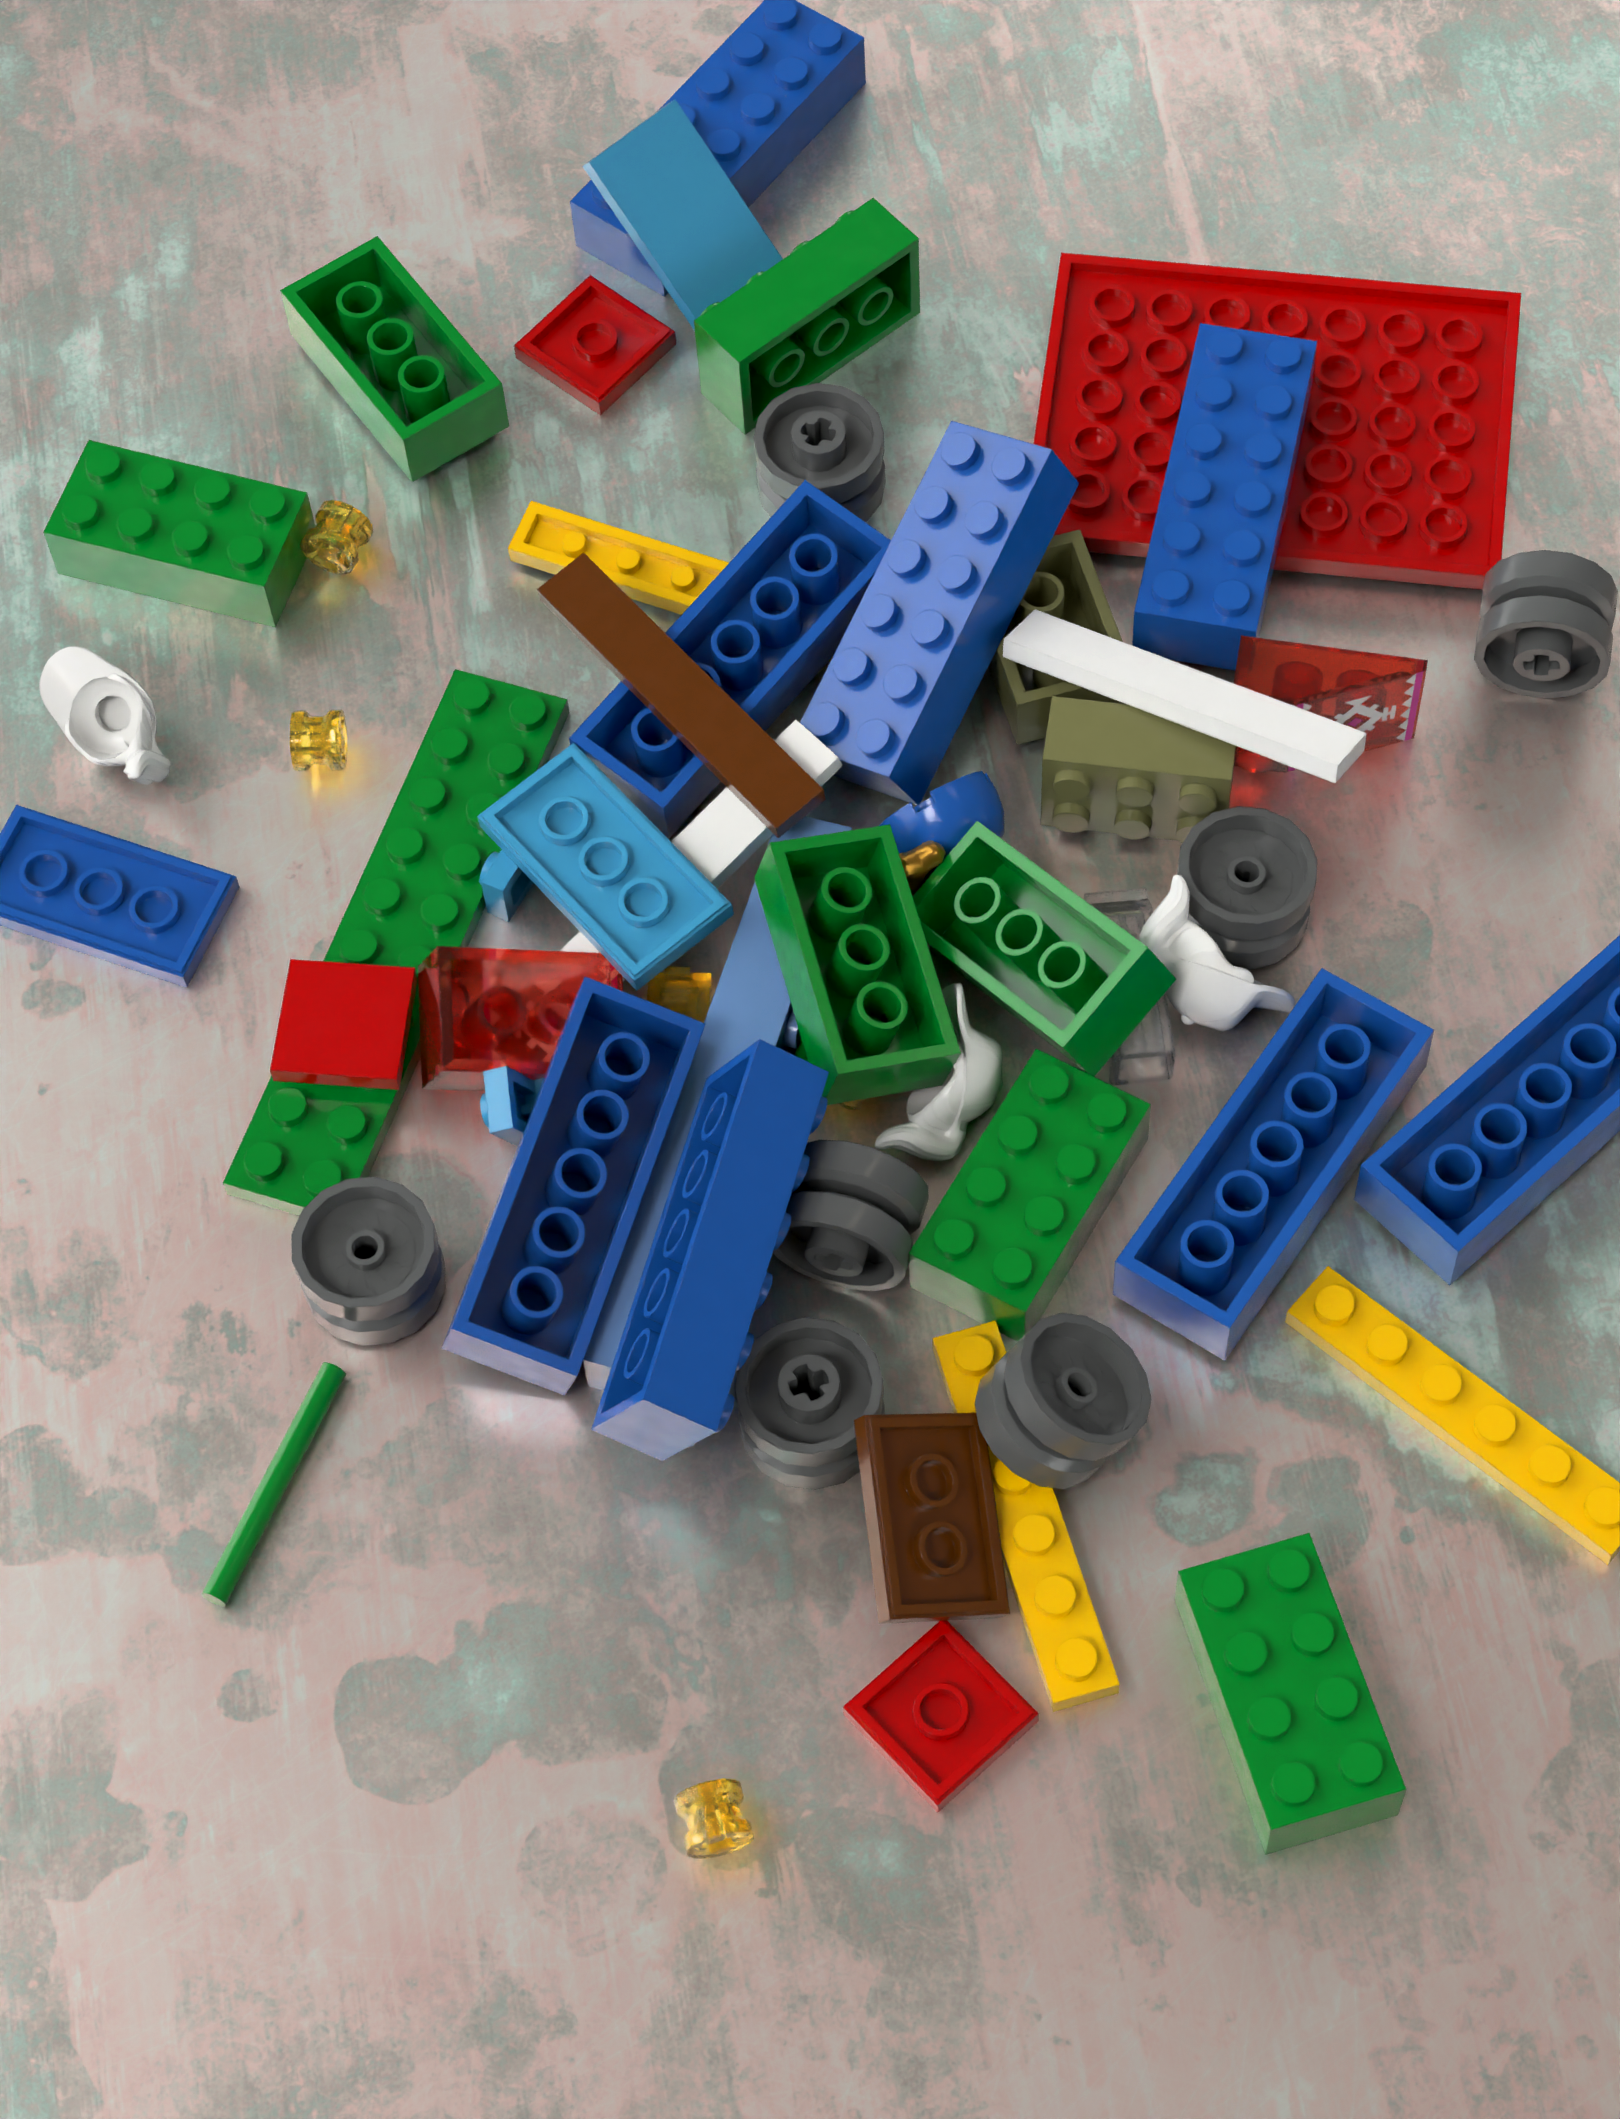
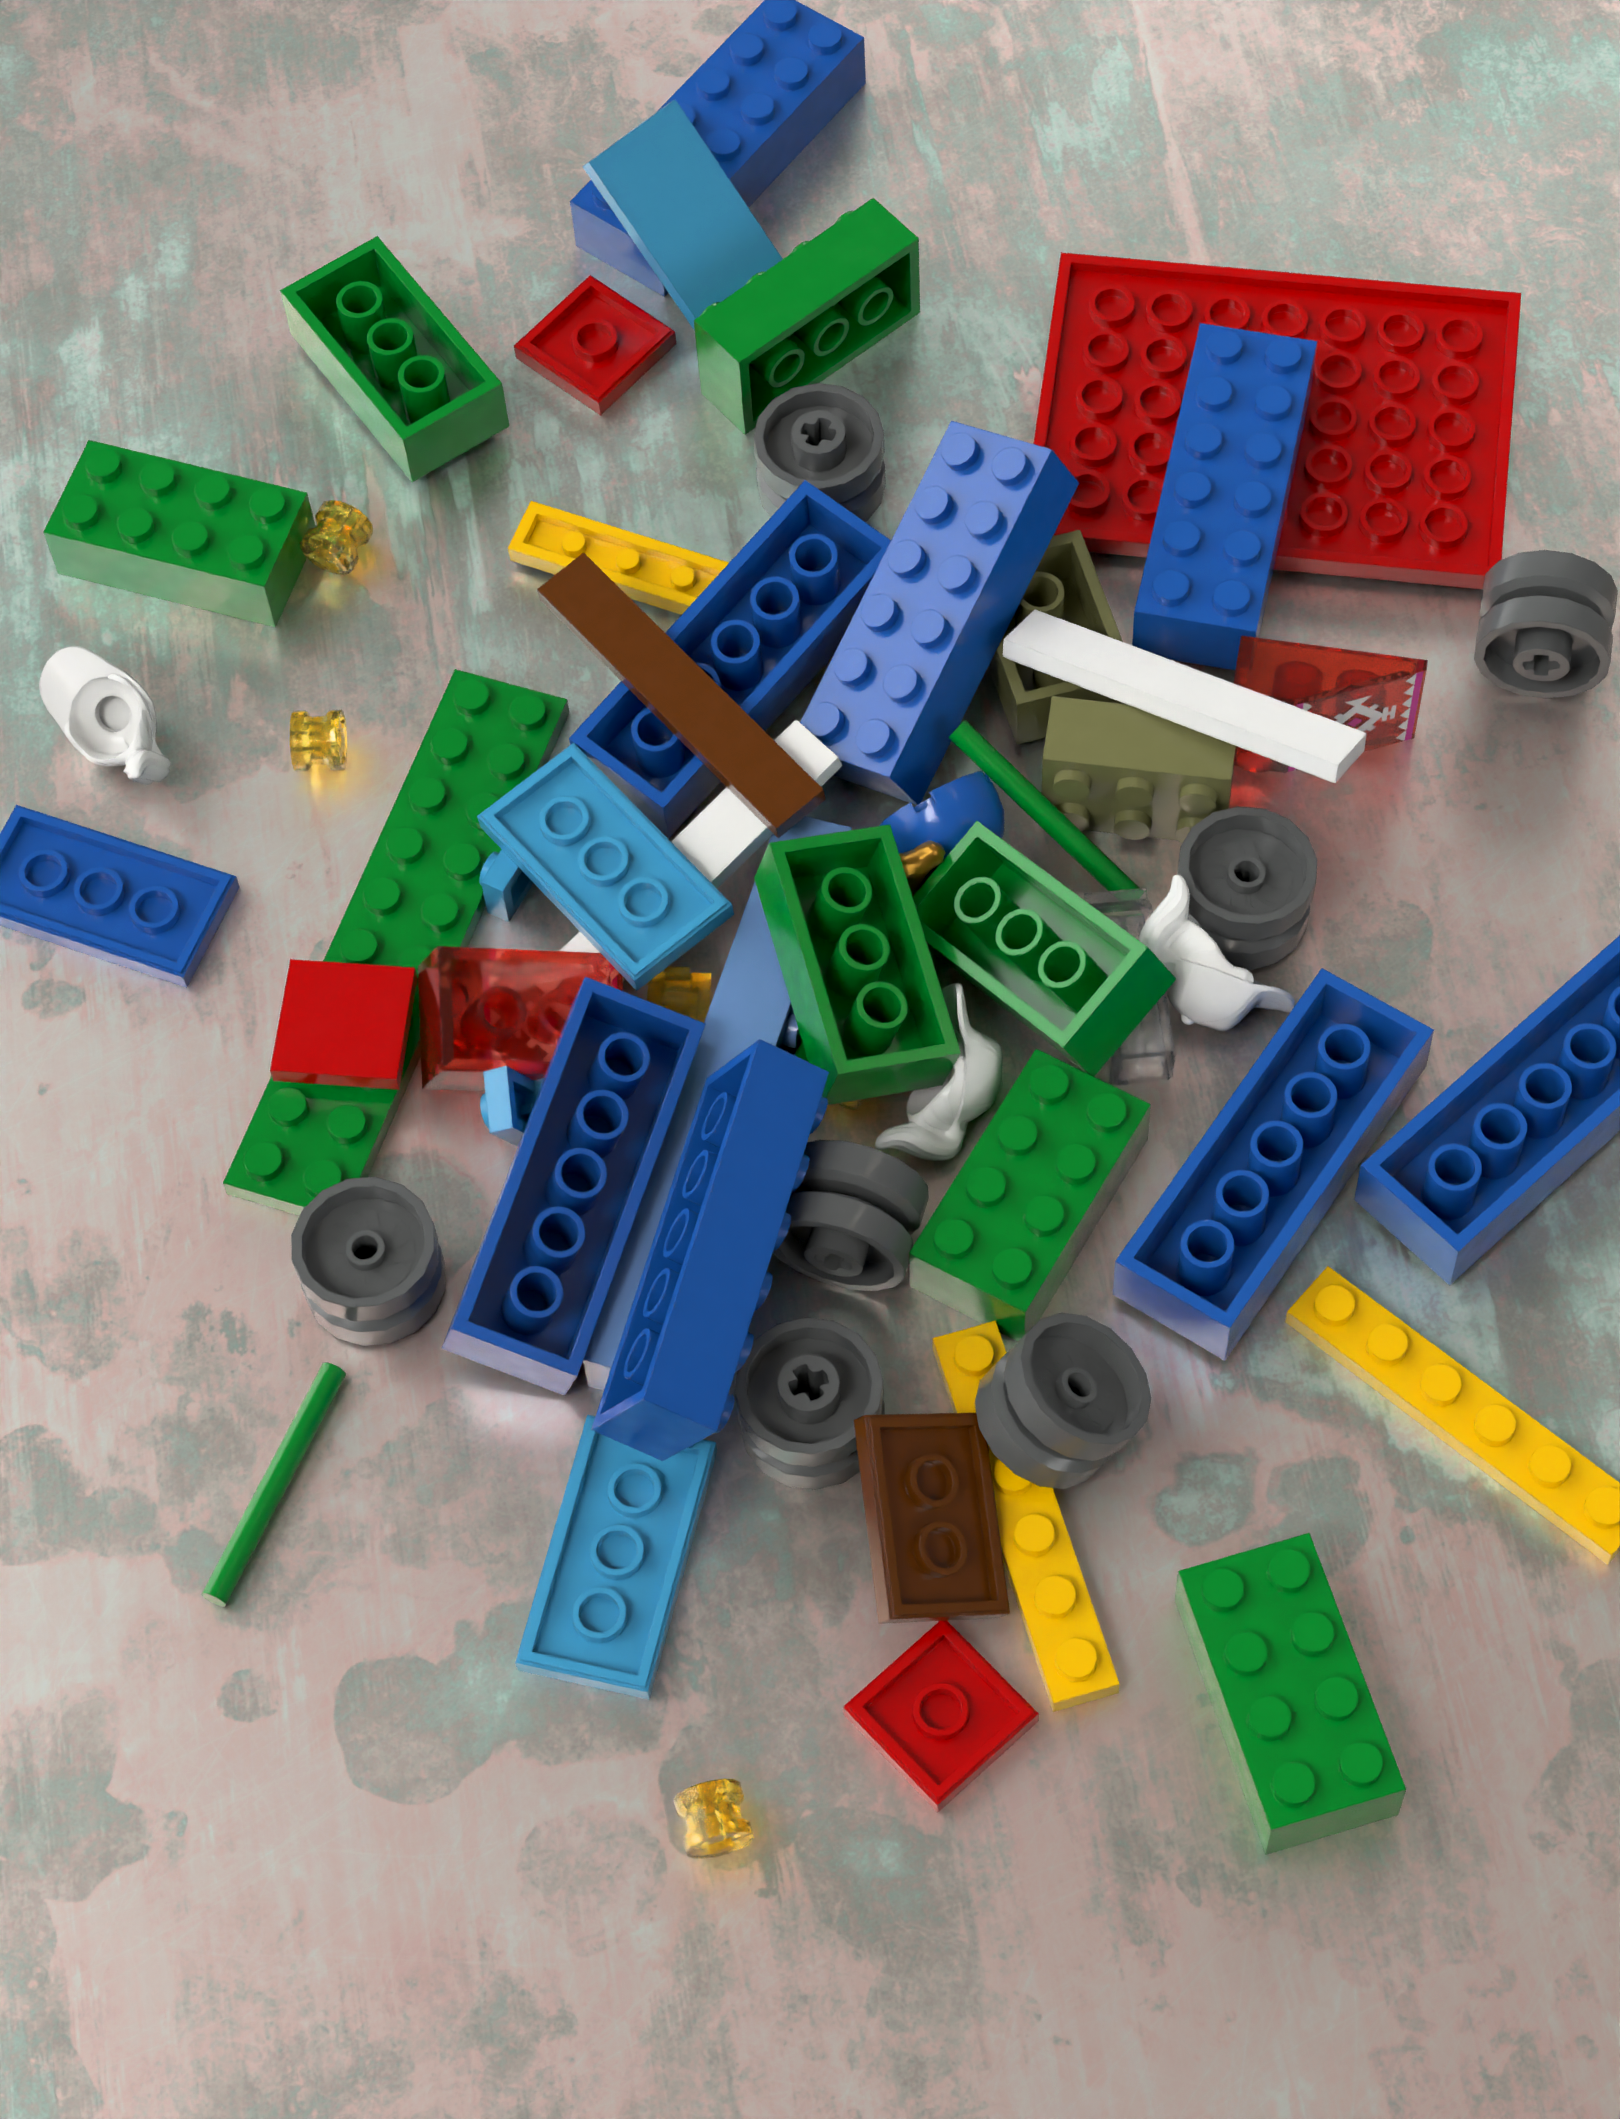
(615, 1565): none -> dark azure tile
(1040, 809): none -> green bar

